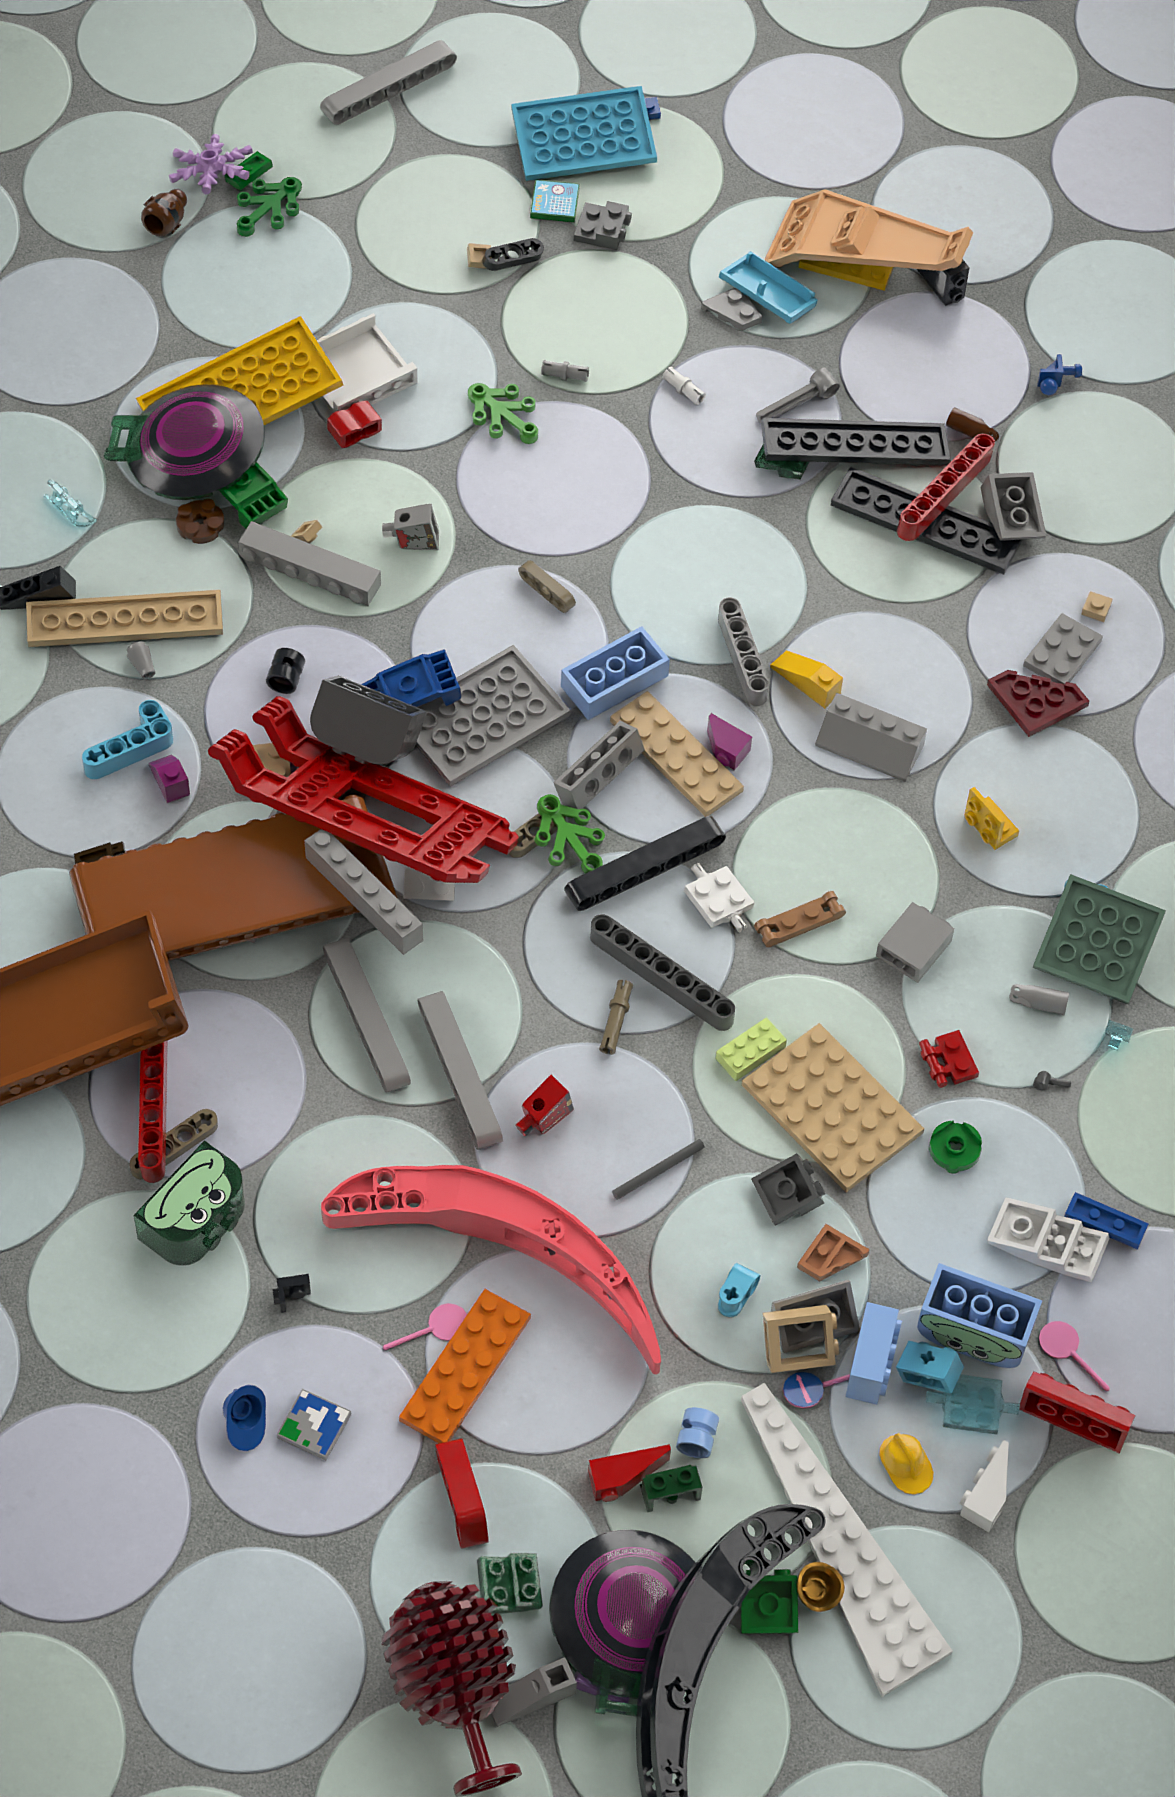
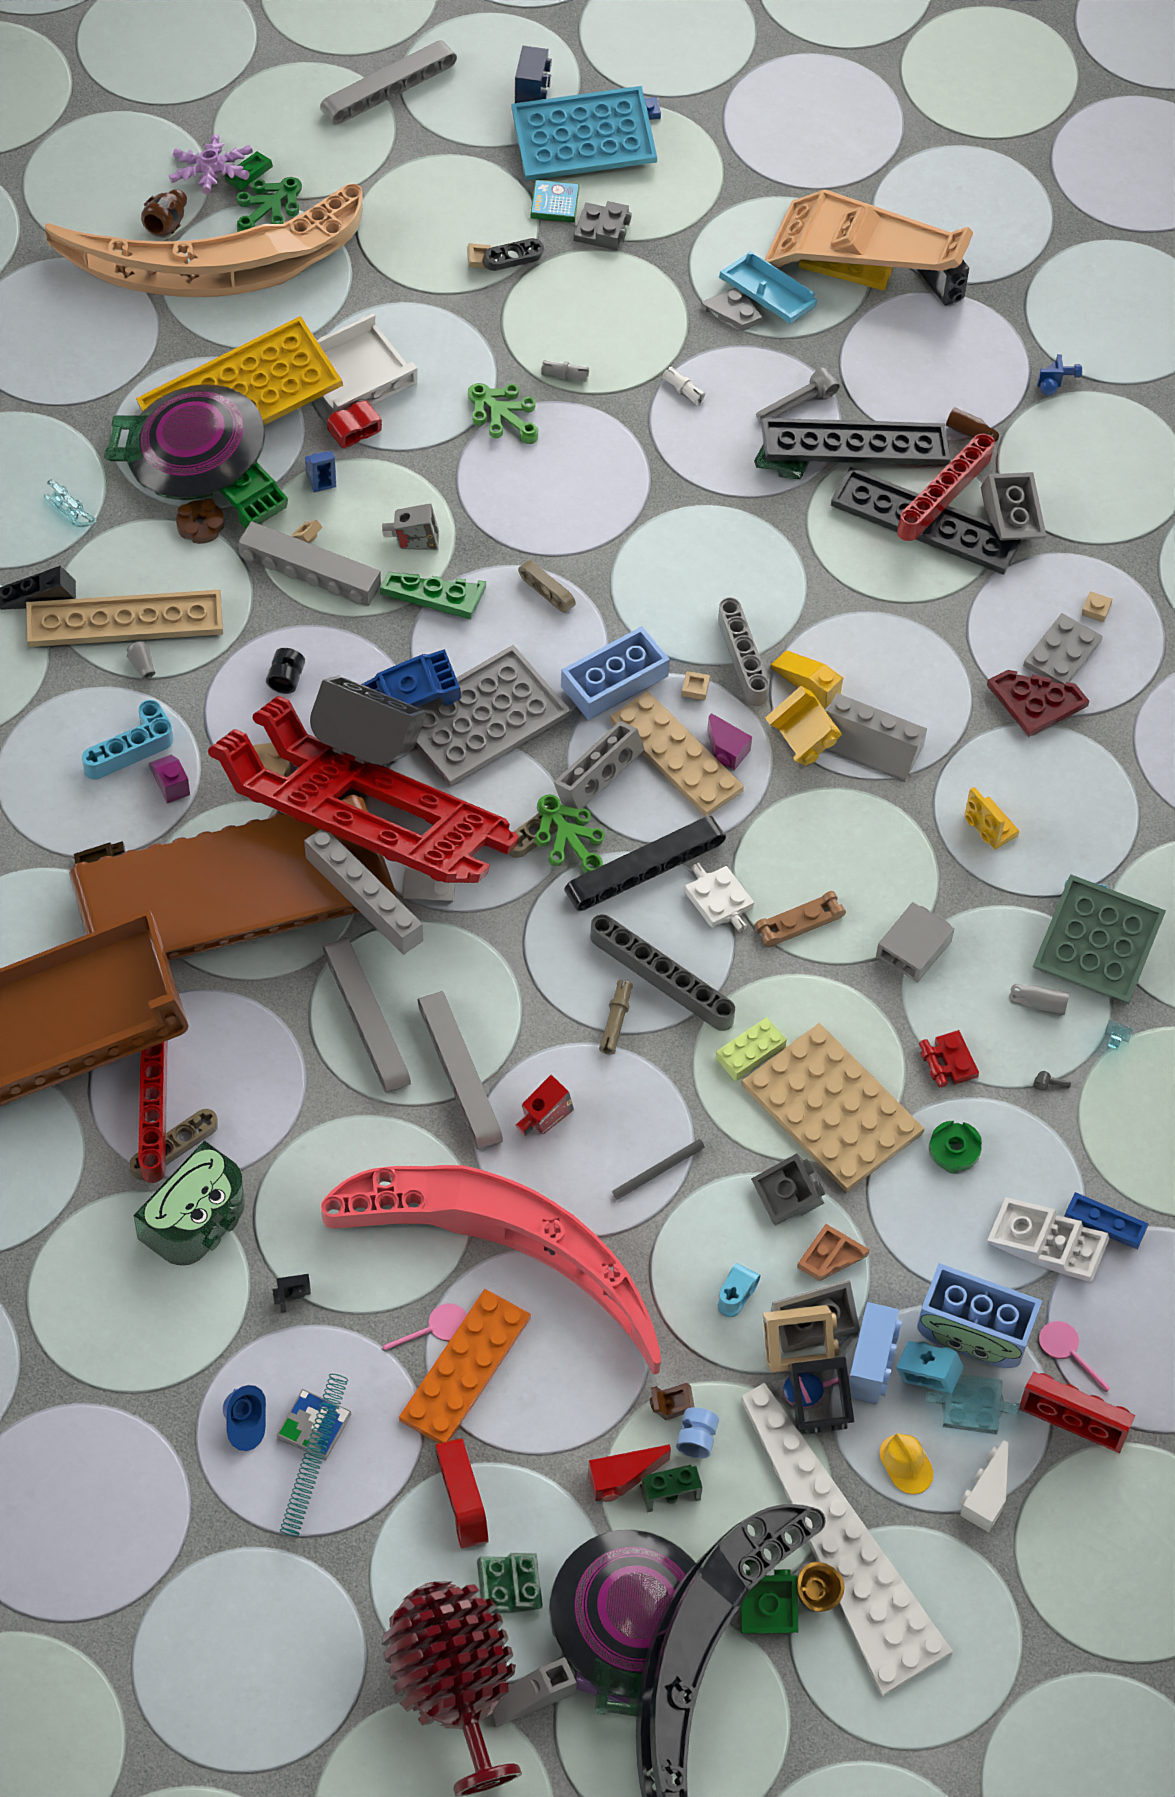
(222, 264): none -> light nougat beam
(301, 1489): none -> teal piece
(321, 470): none -> blue arch
(434, 593): none -> green wing
(532, 74): none -> brick
(671, 1401): none -> reddish brown bracket
(695, 685): none -> tan plate
(804, 725): none -> yellow panel
(844, 1388): none -> black window

